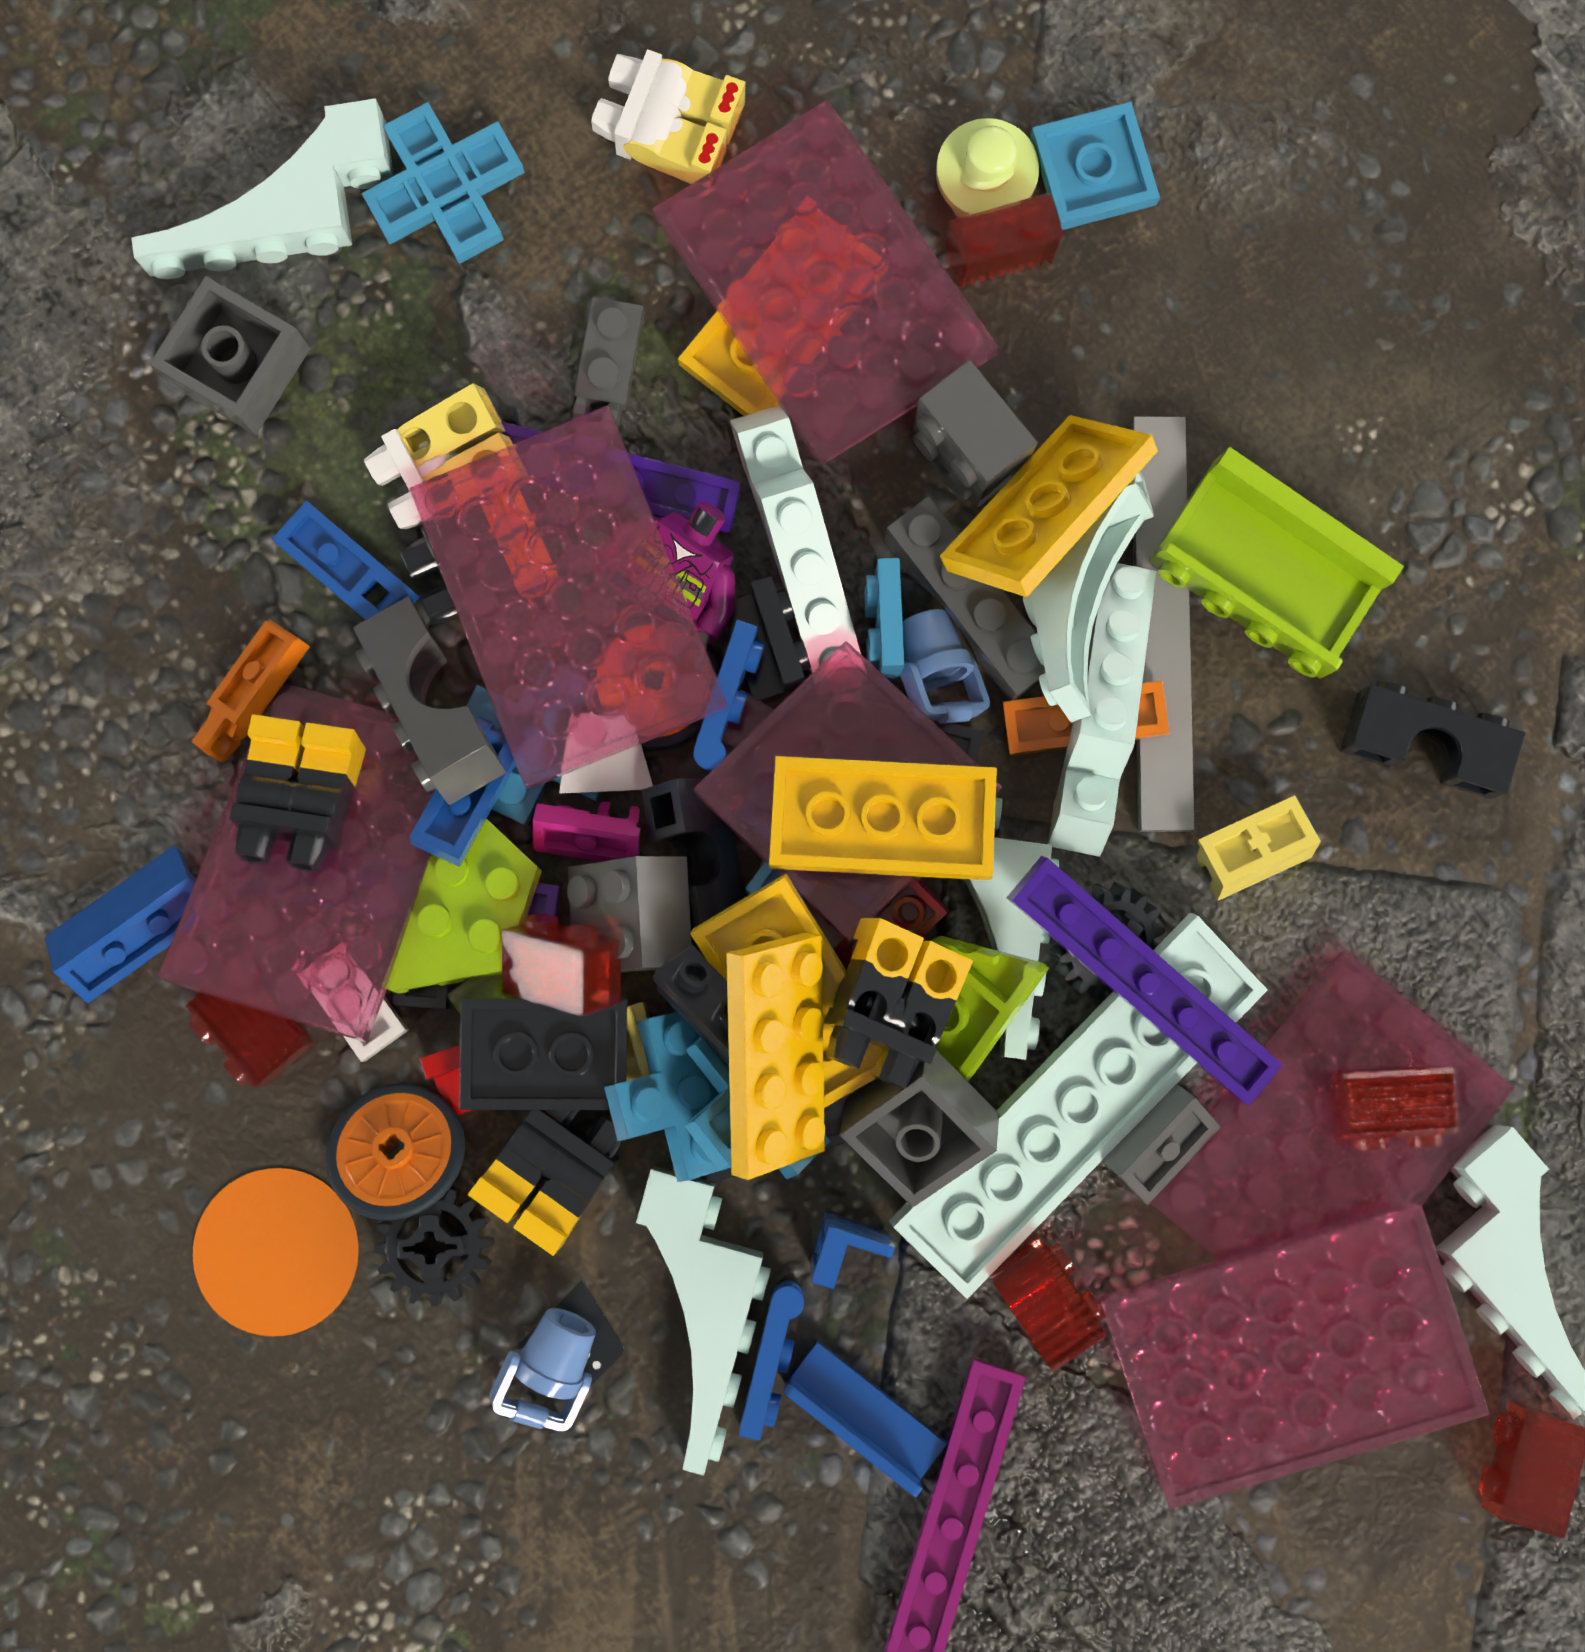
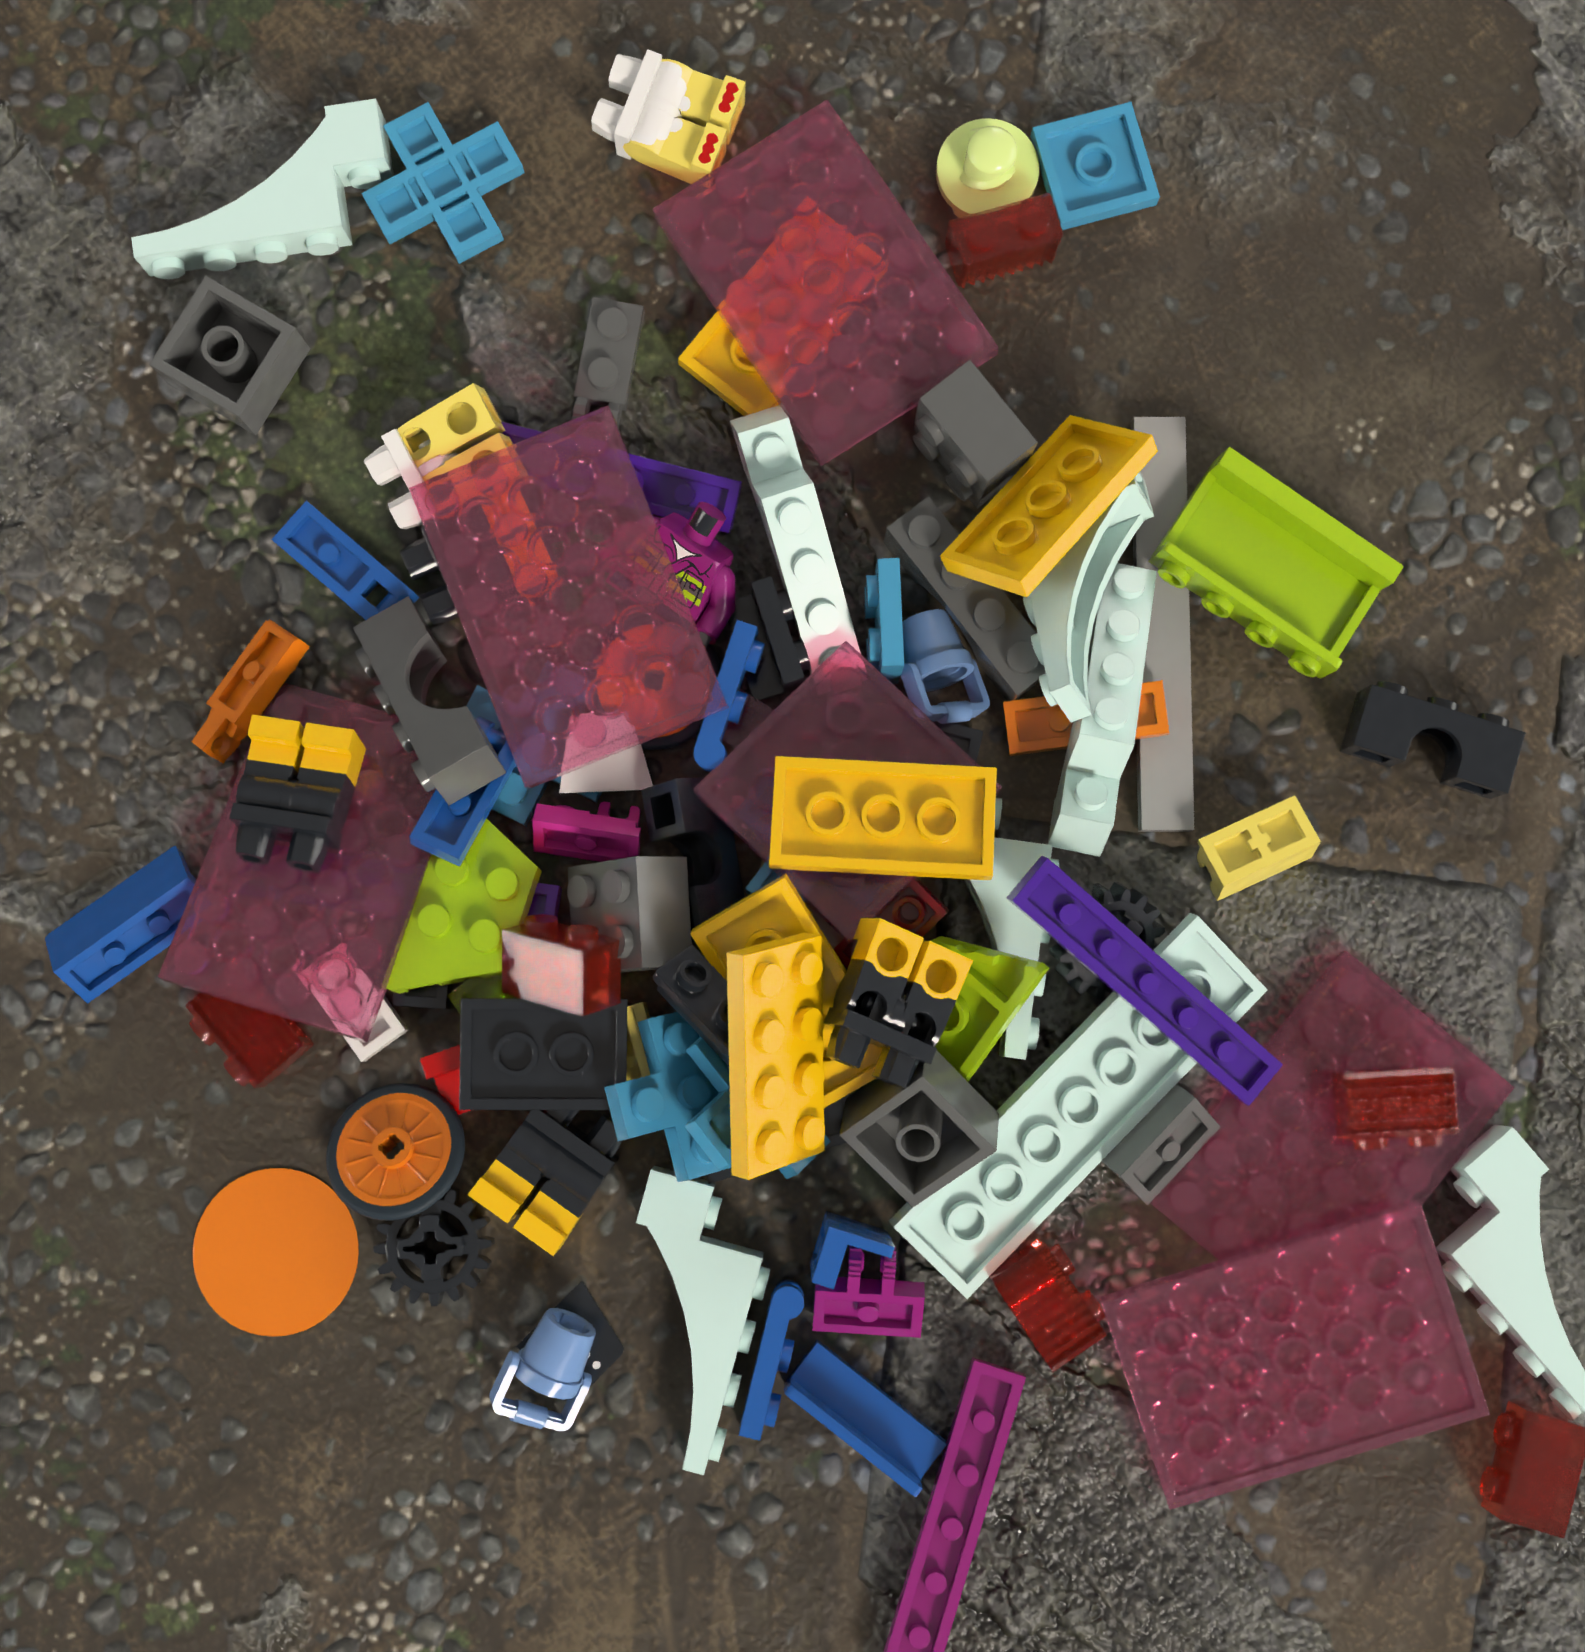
(870, 1304): none -> magenta hinge

